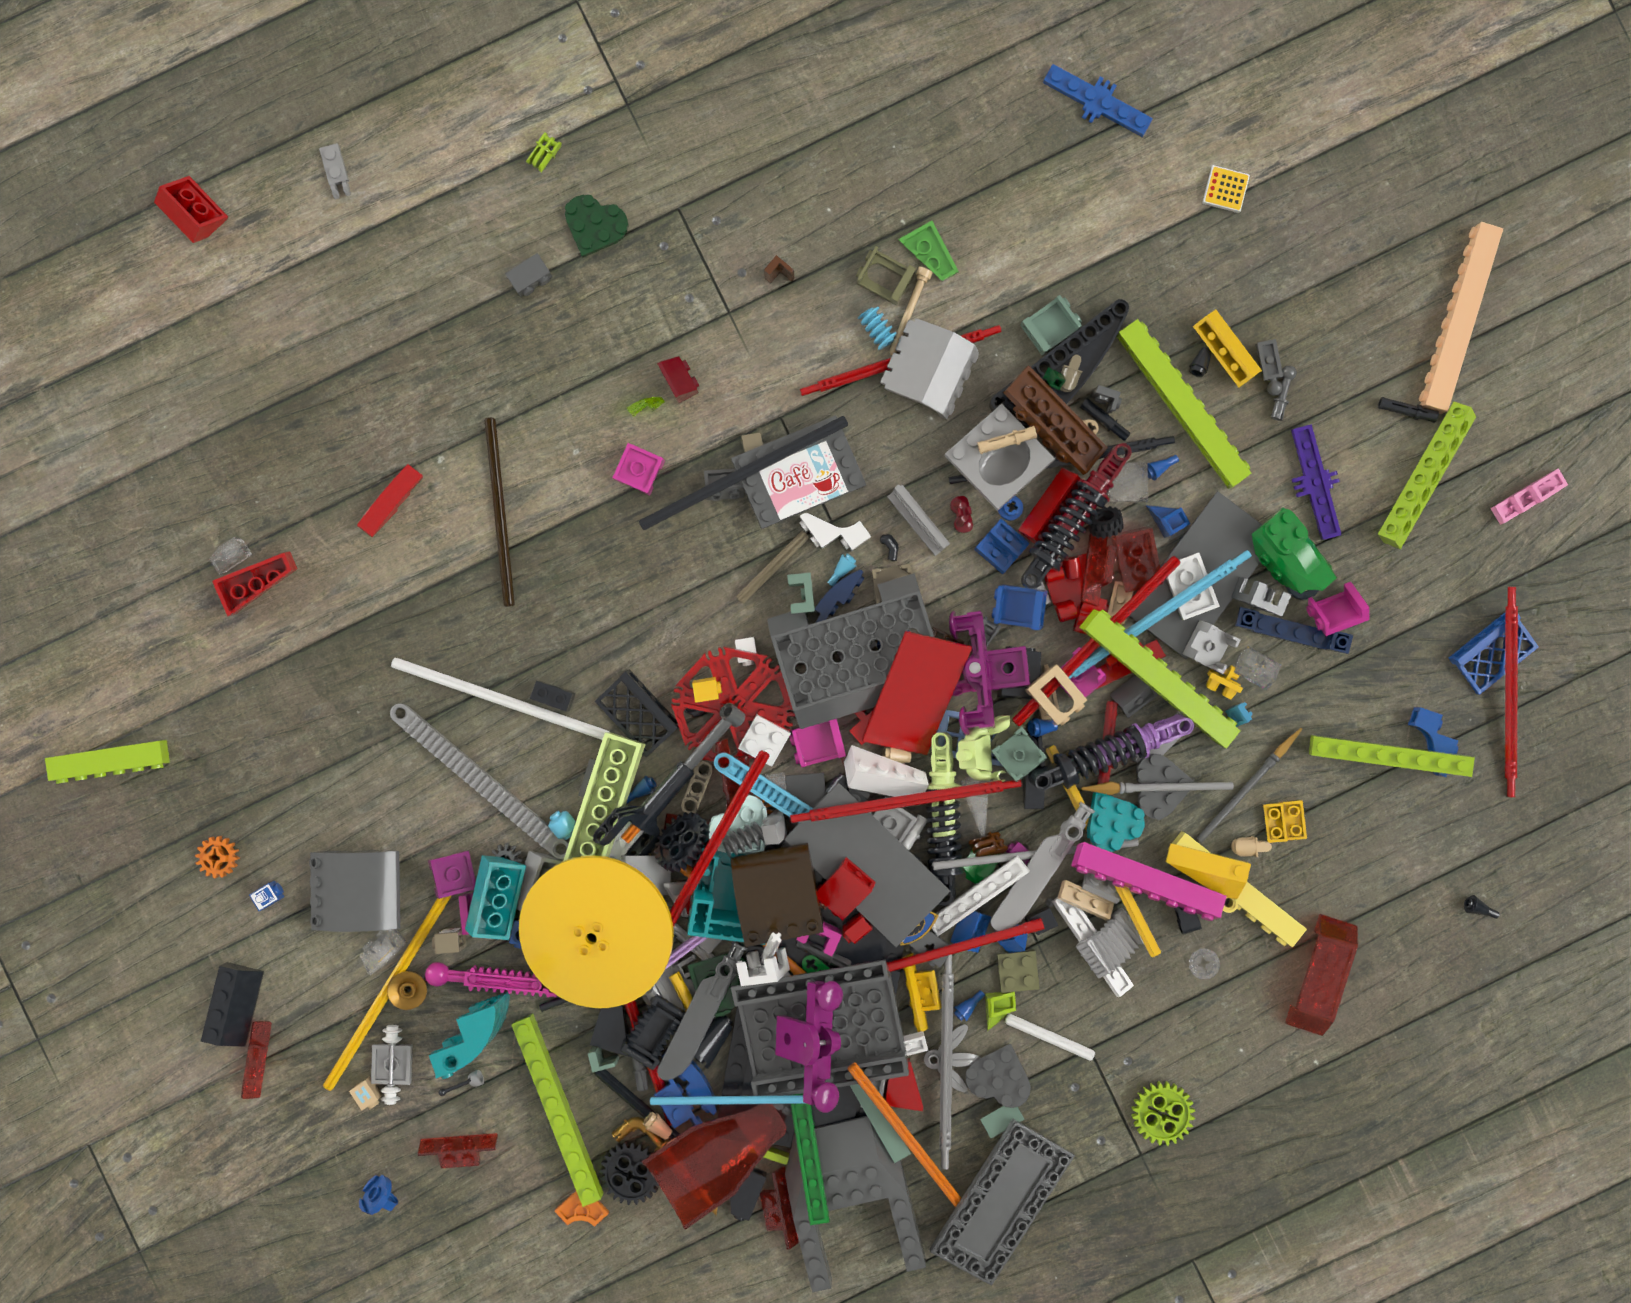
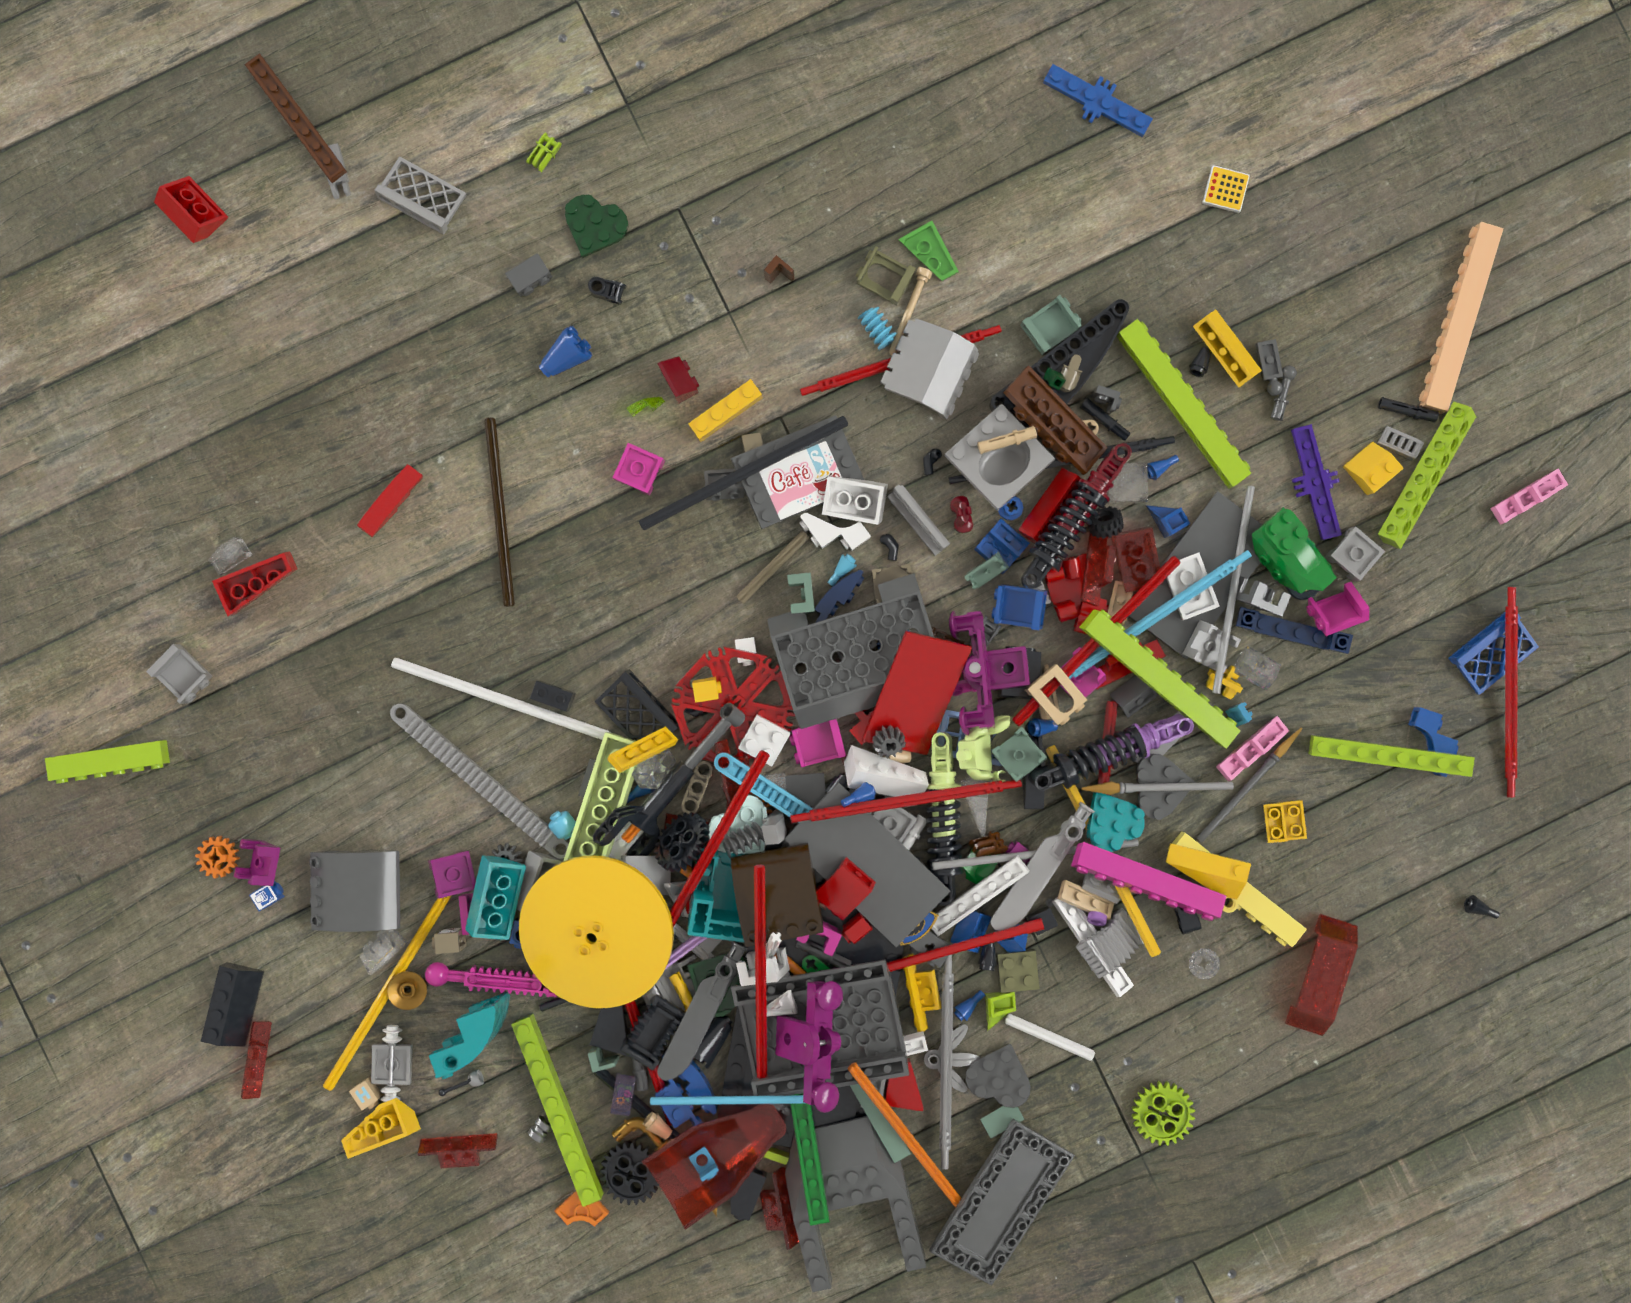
(180, 673): none -> light grey panel
(262, 865): none -> magenta panel
(296, 118): none -> reddish brown tile
(377, 1195): blue tile -> none
(384, 1125): none -> yellow wedge
(415, 210): none -> light grey fence
(540, 1130): none -> flat silver wheel
(565, 353): none -> blue cone
(608, 290): none -> black piece
(623, 1094): none -> clear purple tile
(642, 749): none -> yellow plate
(654, 770): none -> clear brick
(708, 1170): none -> dark azure bracket
(725, 410): none -> yellow brick
(760, 970): none -> red axle
(782, 1005): none -> white tile
(855, 499): none -> white slope
(864, 793): none -> blue cone
(888, 741): none -> dark grey gear
(929, 459): none -> black arm
(986, 570): none -> sand green hinge
(988, 957): none -> black cone
(1096, 918): none -> medium lavender tile
(1233, 591): none -> light grey piece
(1249, 846): tan arm -> none
(1252, 748): none -> bright pink slope
(1355, 554): none -> light grey panel
(1372, 468): none -> yellow slope
(1403, 437): none -> light grey slope

